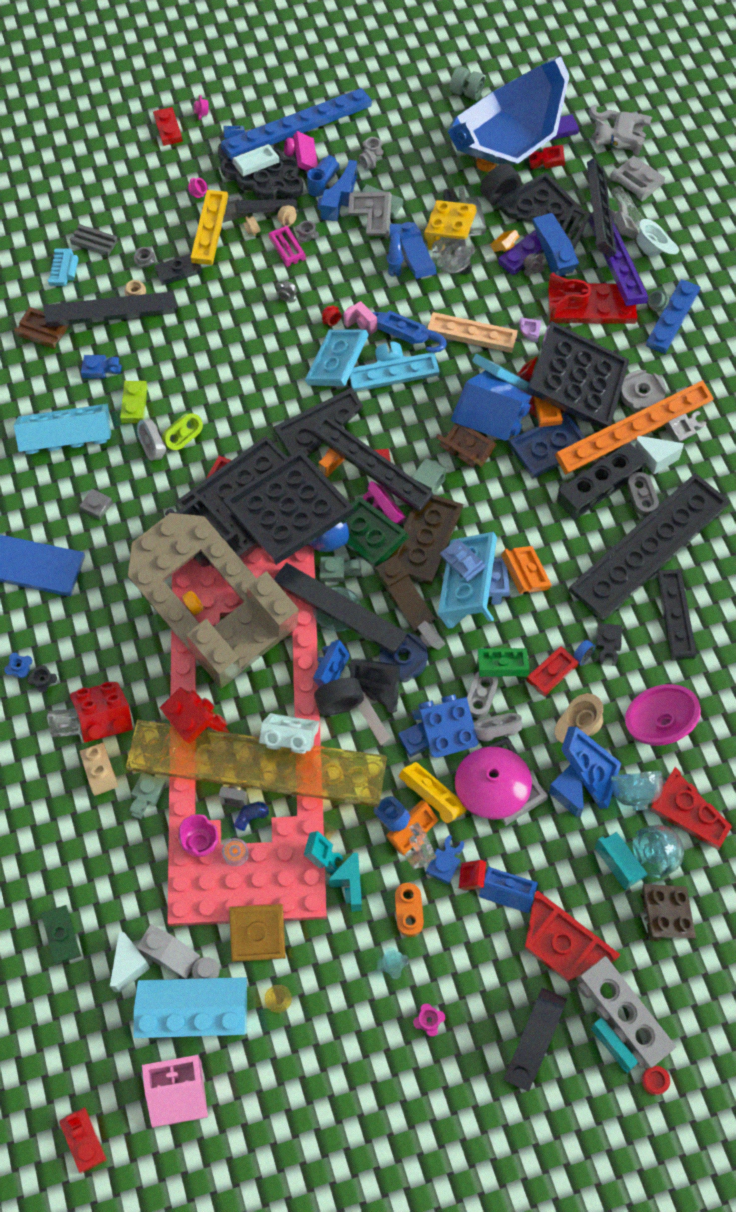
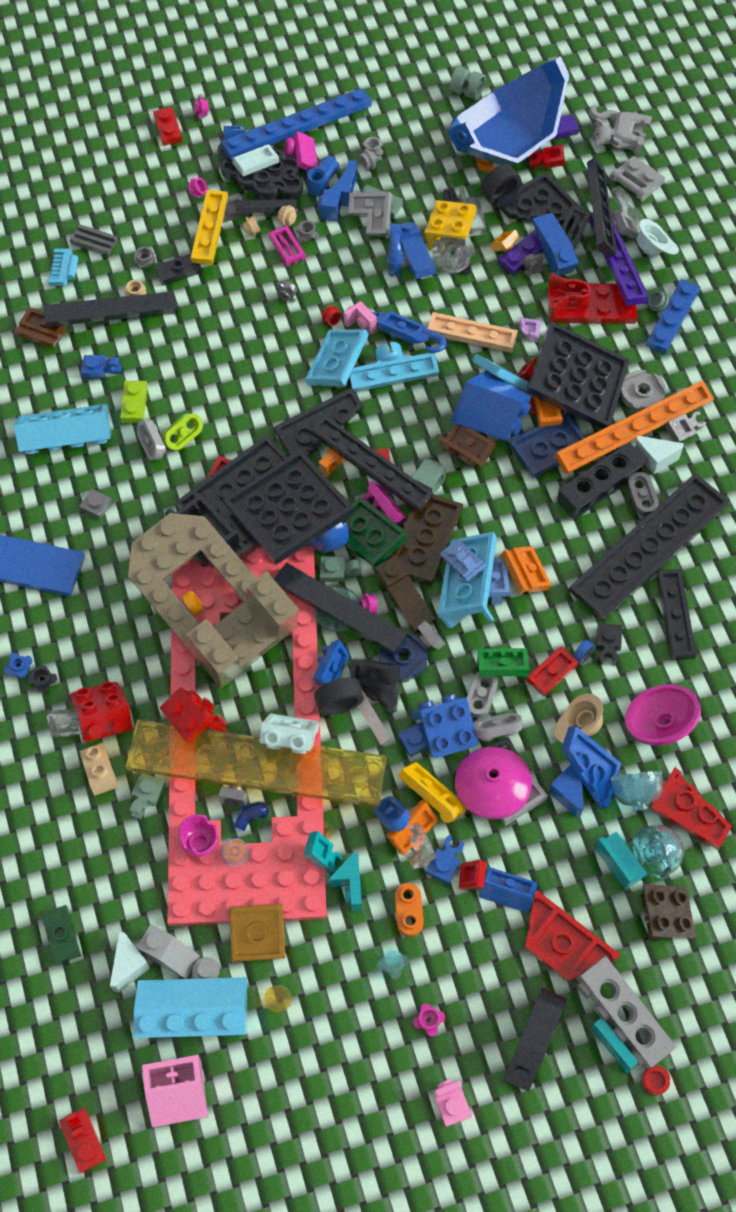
(369, 602): none -> dark pink plate
(451, 1102): none -> bright pink bracket

